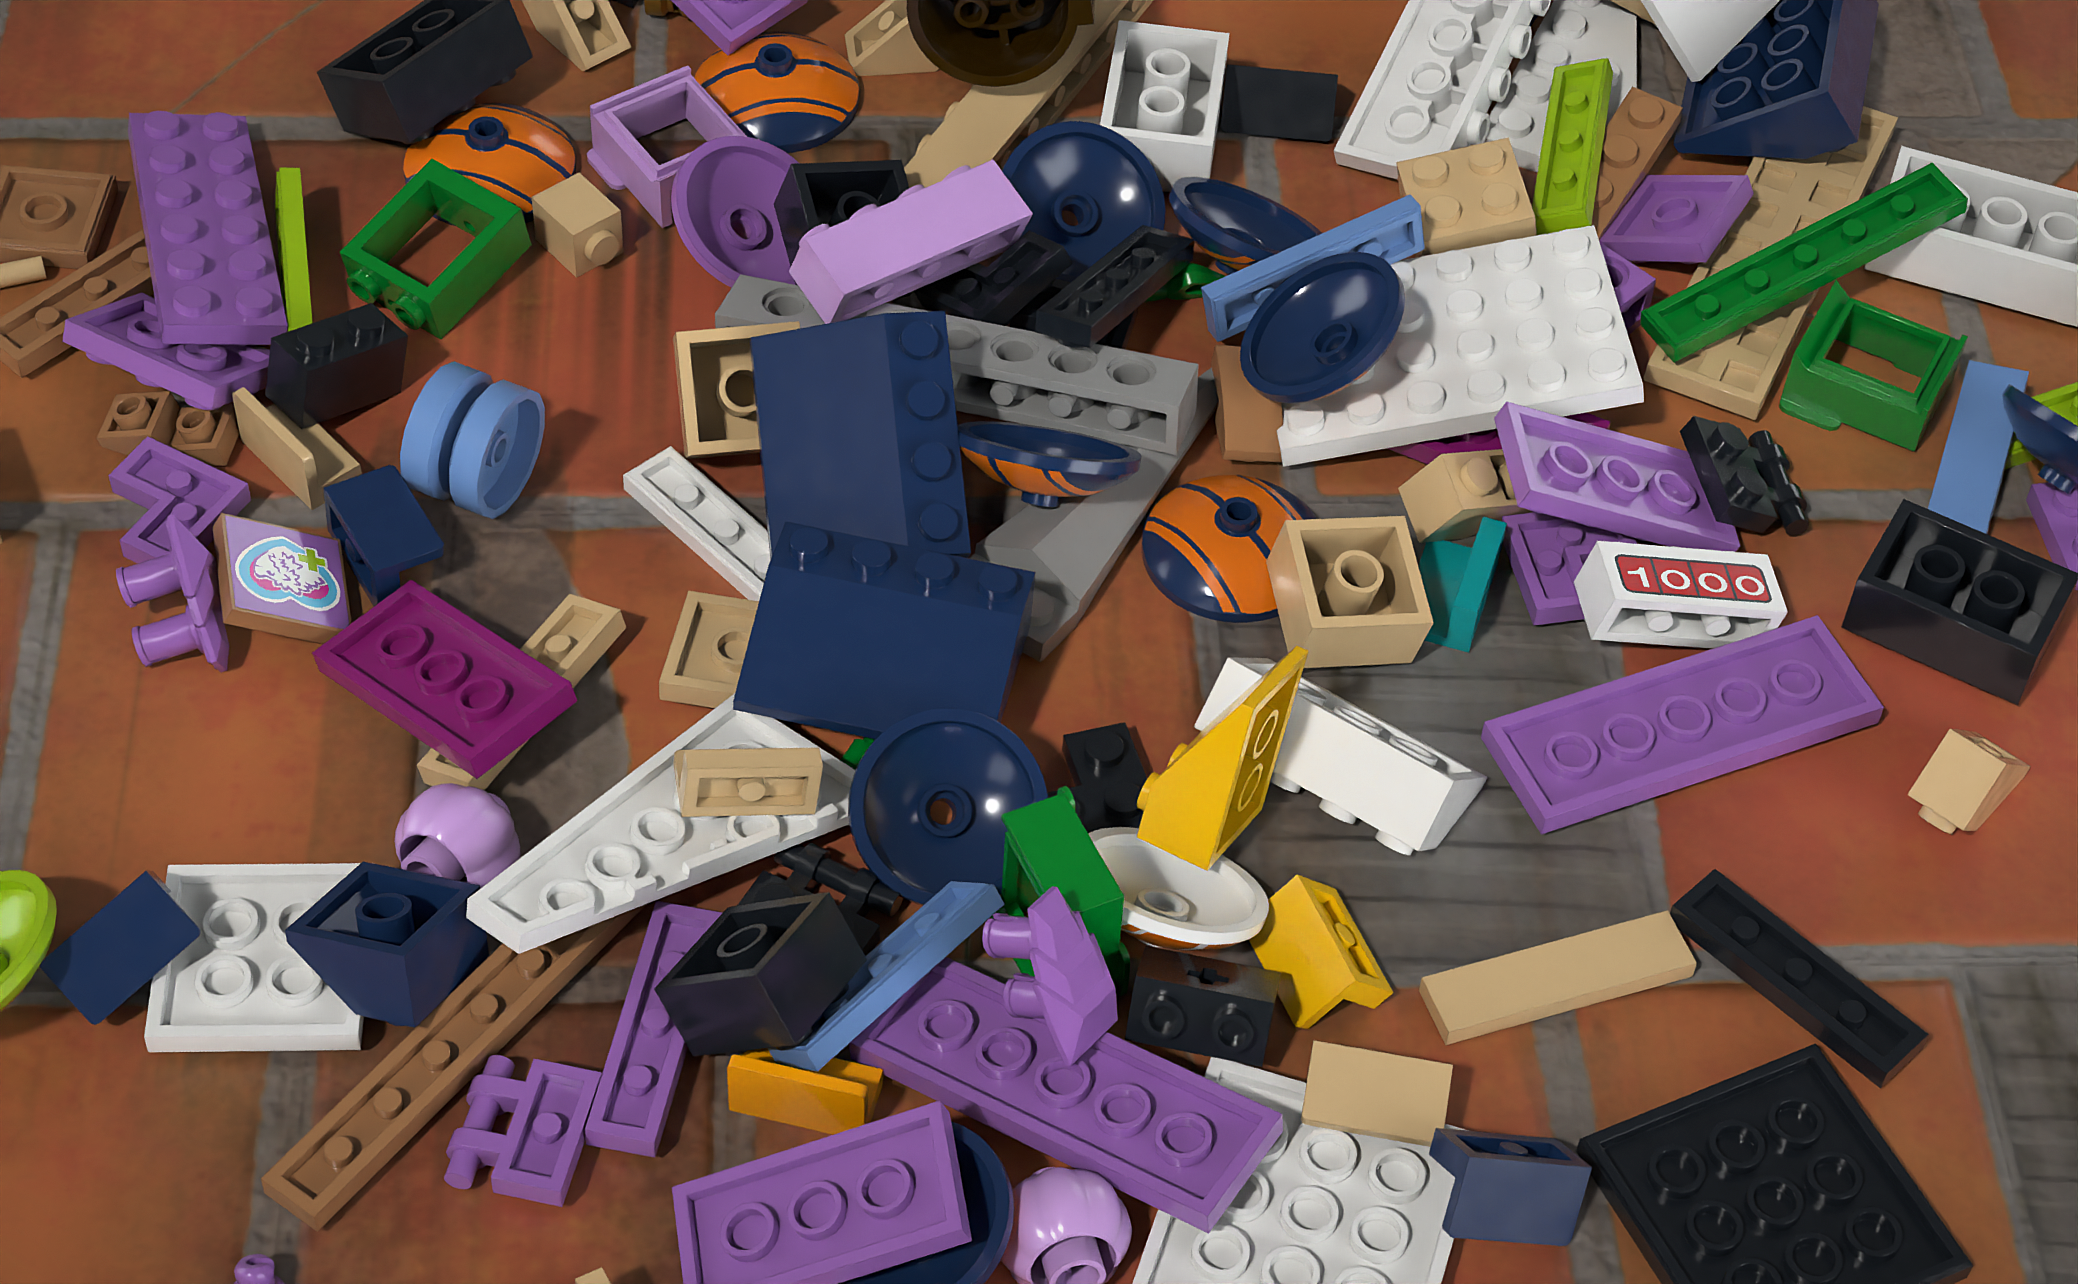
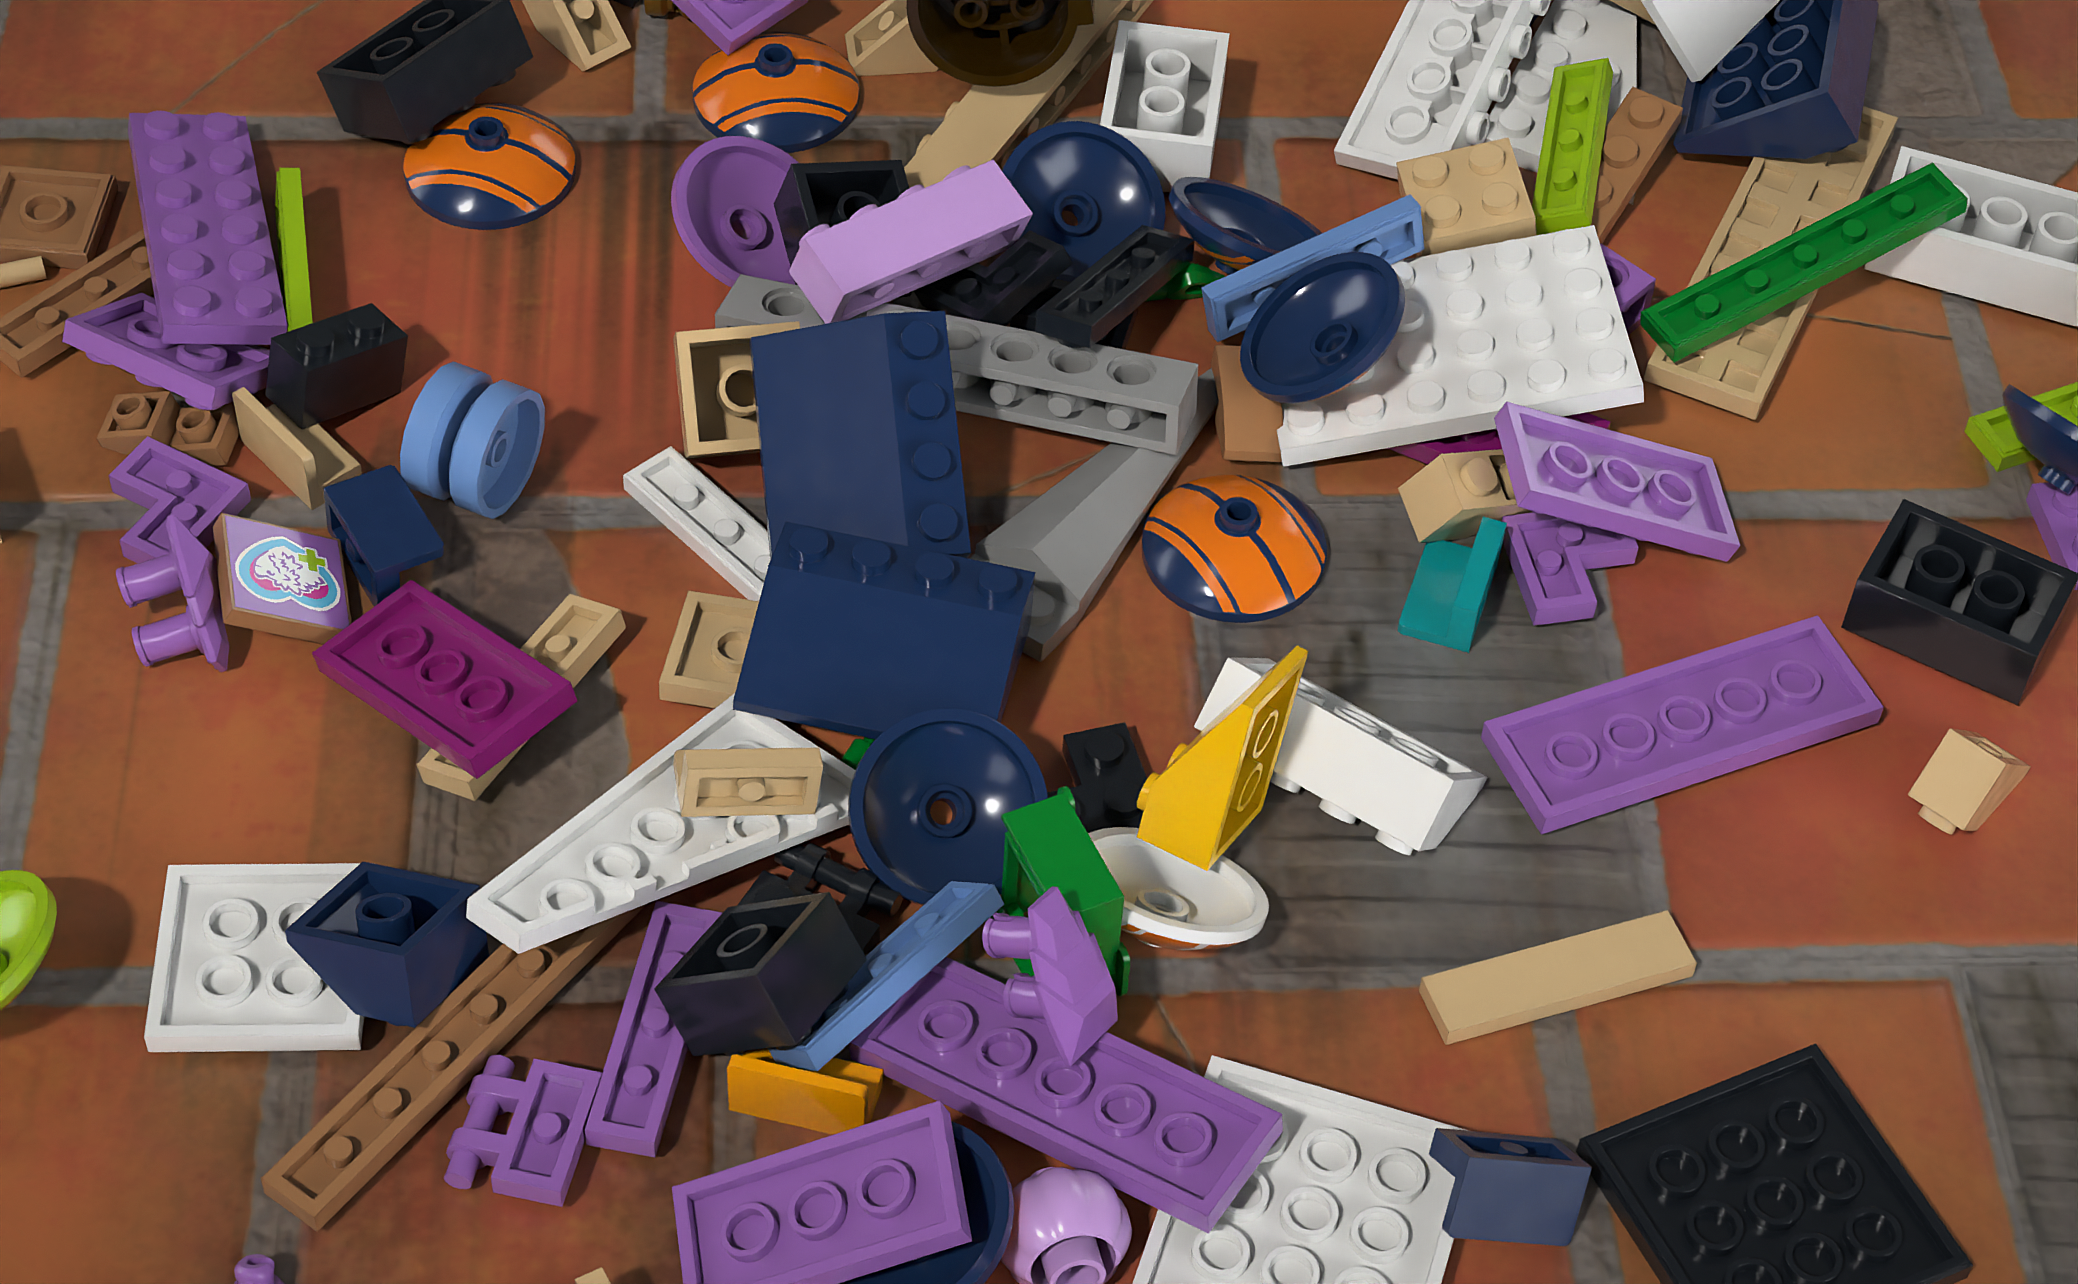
(121, 948): dark blue panel -> none
(439, 191): green window -> none
(457, 834): lavender plant -> none
(577, 224): tan brick -> none
(642, 110): lavender piece -> none
(1046, 460): dark blue dish -> none
(1202, 1006): black brick -> none
(1279, 103): black panel -> none
(1317, 952): yellow panel -> none
(1349, 591): tan brick -> none
(1375, 1093): tan panel -> none
(1677, 217): medium lavender plate -> none
(1677, 595): white brick -> none
(1742, 481): black plate -> none
(1798, 978): black plate -> none
(1835, 394): green piece -> none
(1976, 446): medium blue tile -> none

